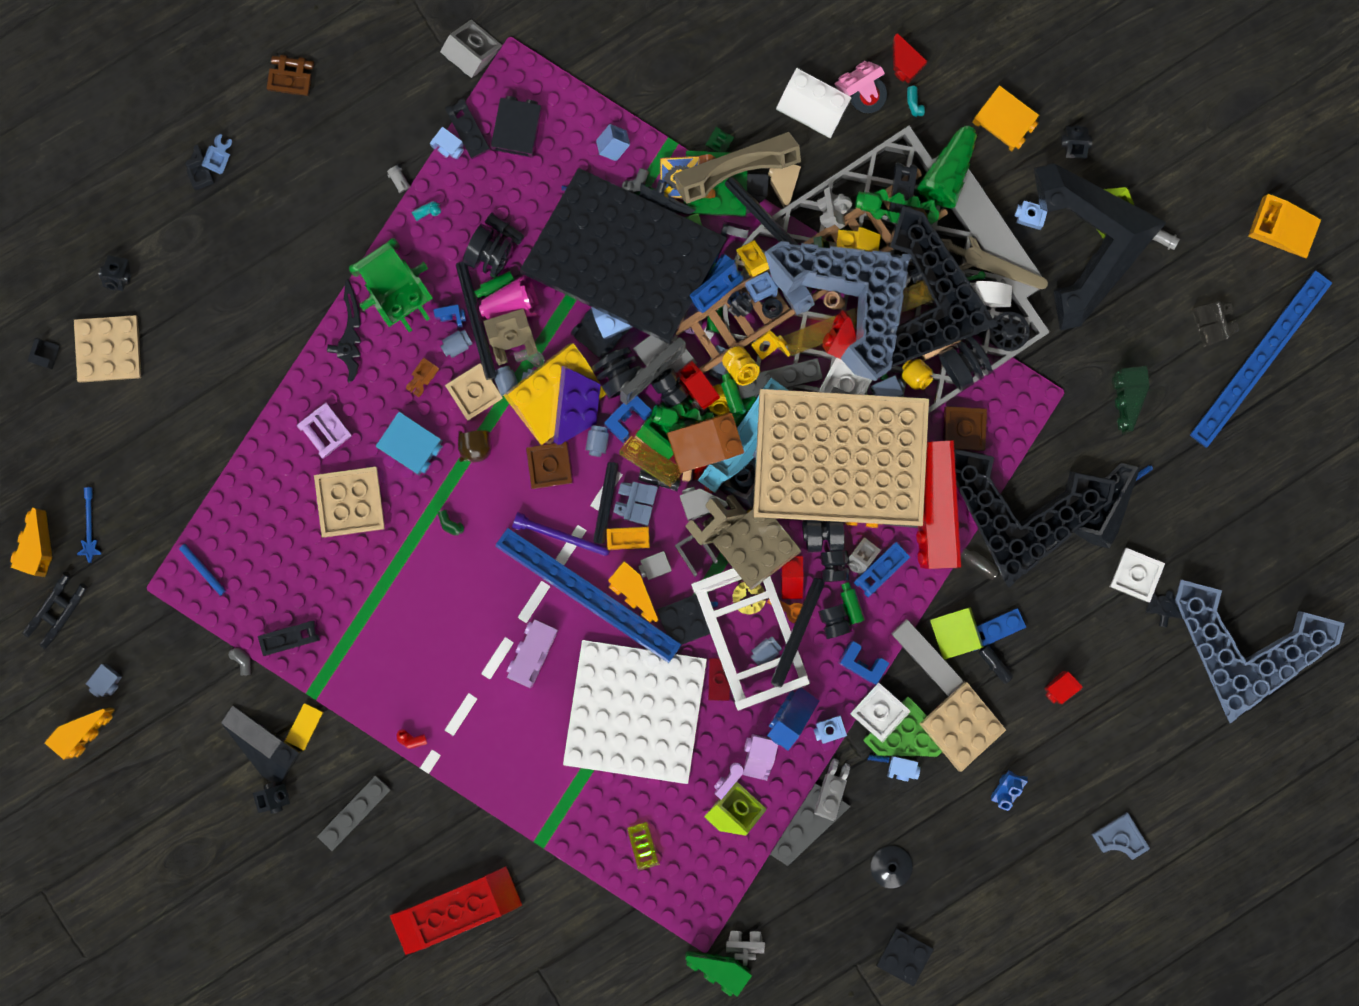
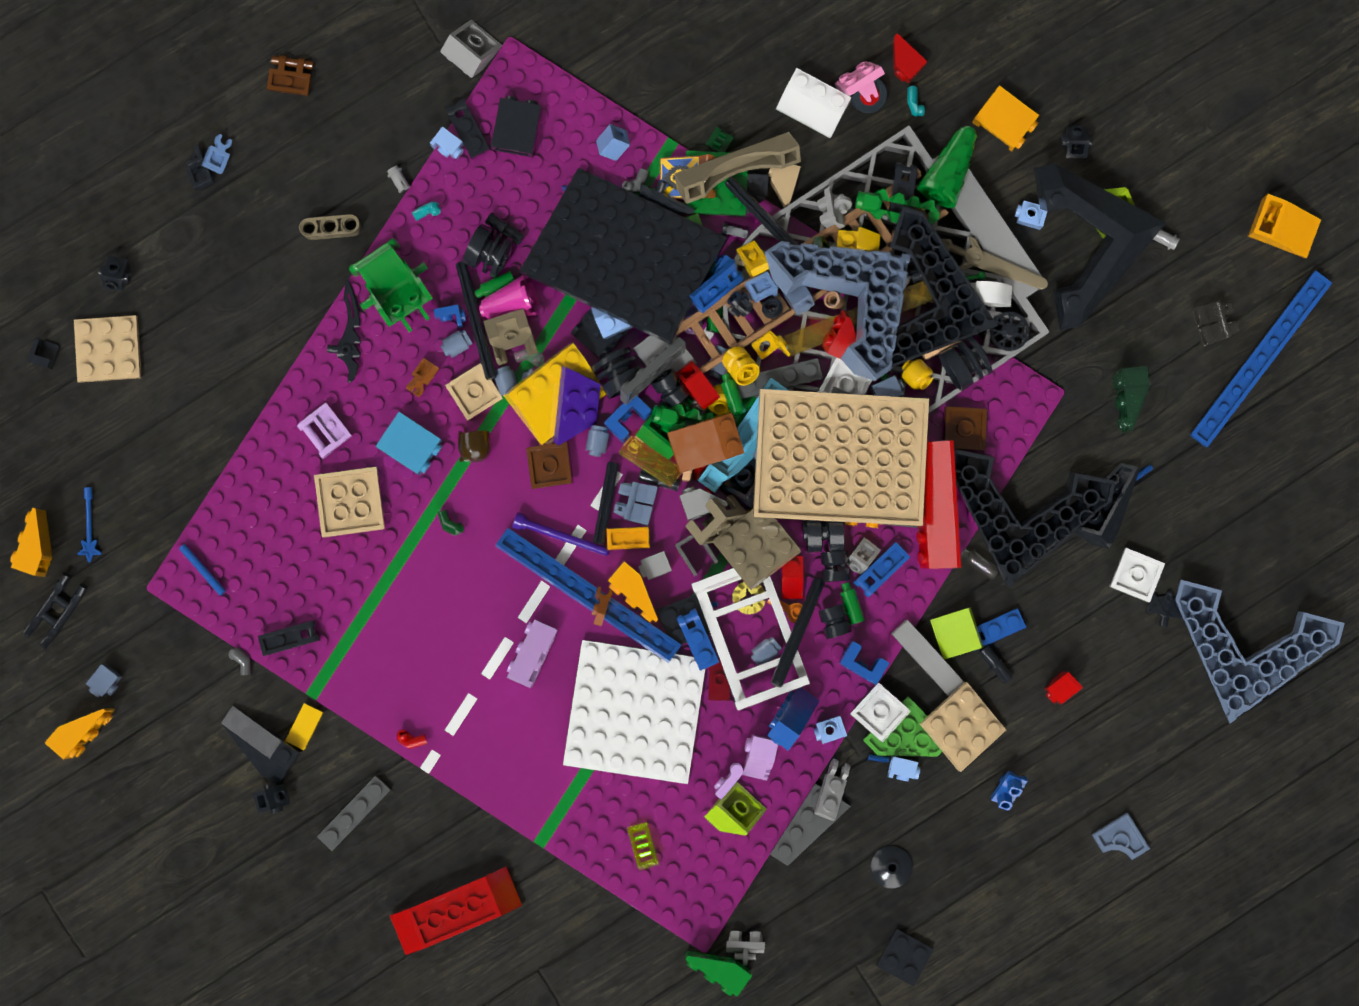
(321, 223): none -> dark tan beam
(600, 609): none -> dark orange plate
(698, 640): none -> blue plate

